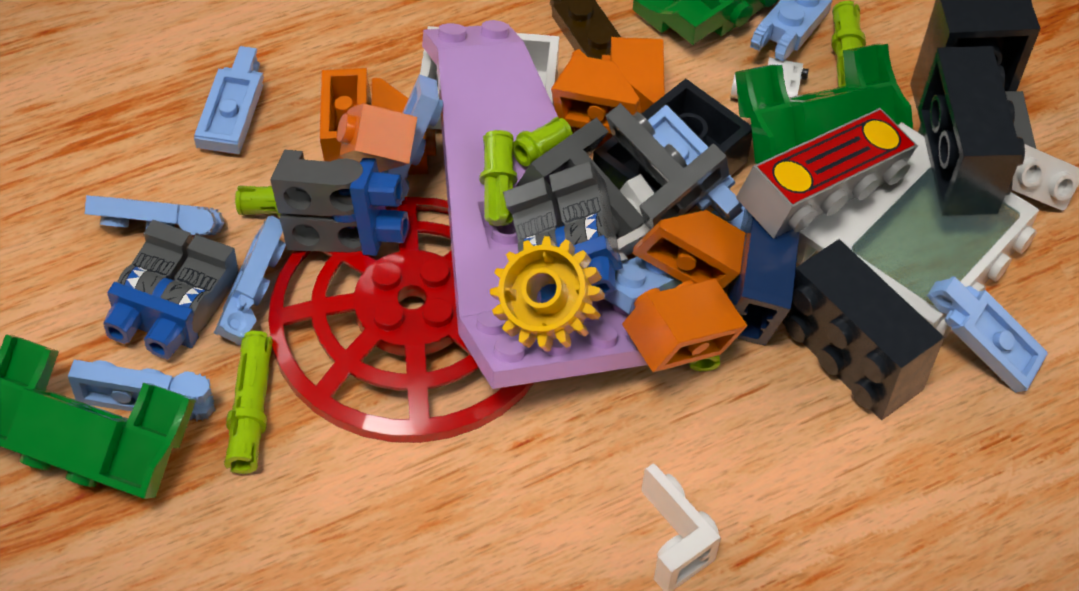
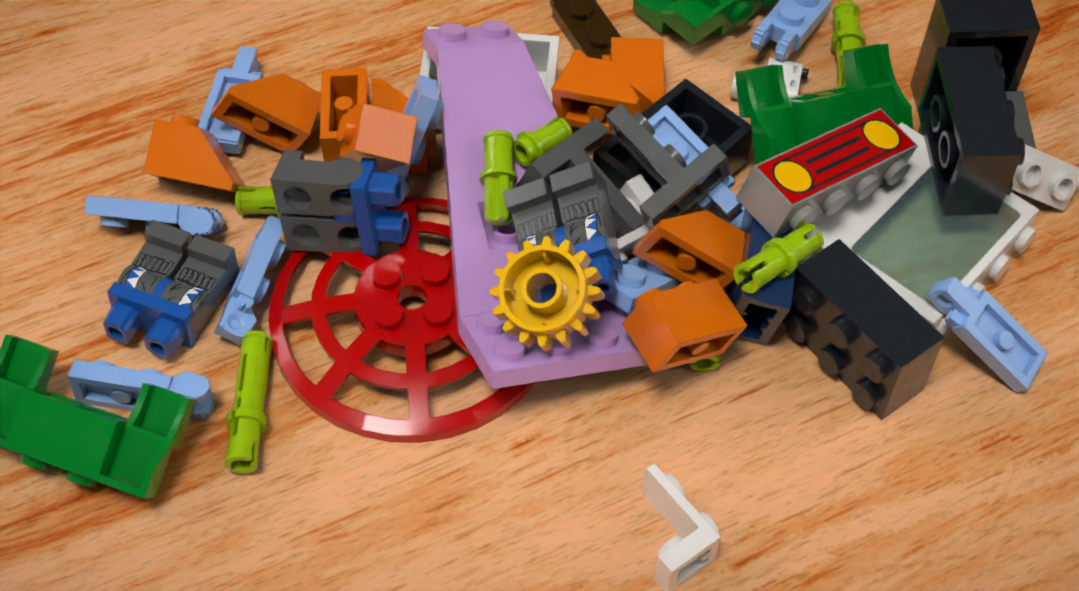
(189, 156): none -> orange slope
(271, 110): none -> orange slope
(778, 257): none -> lime pin

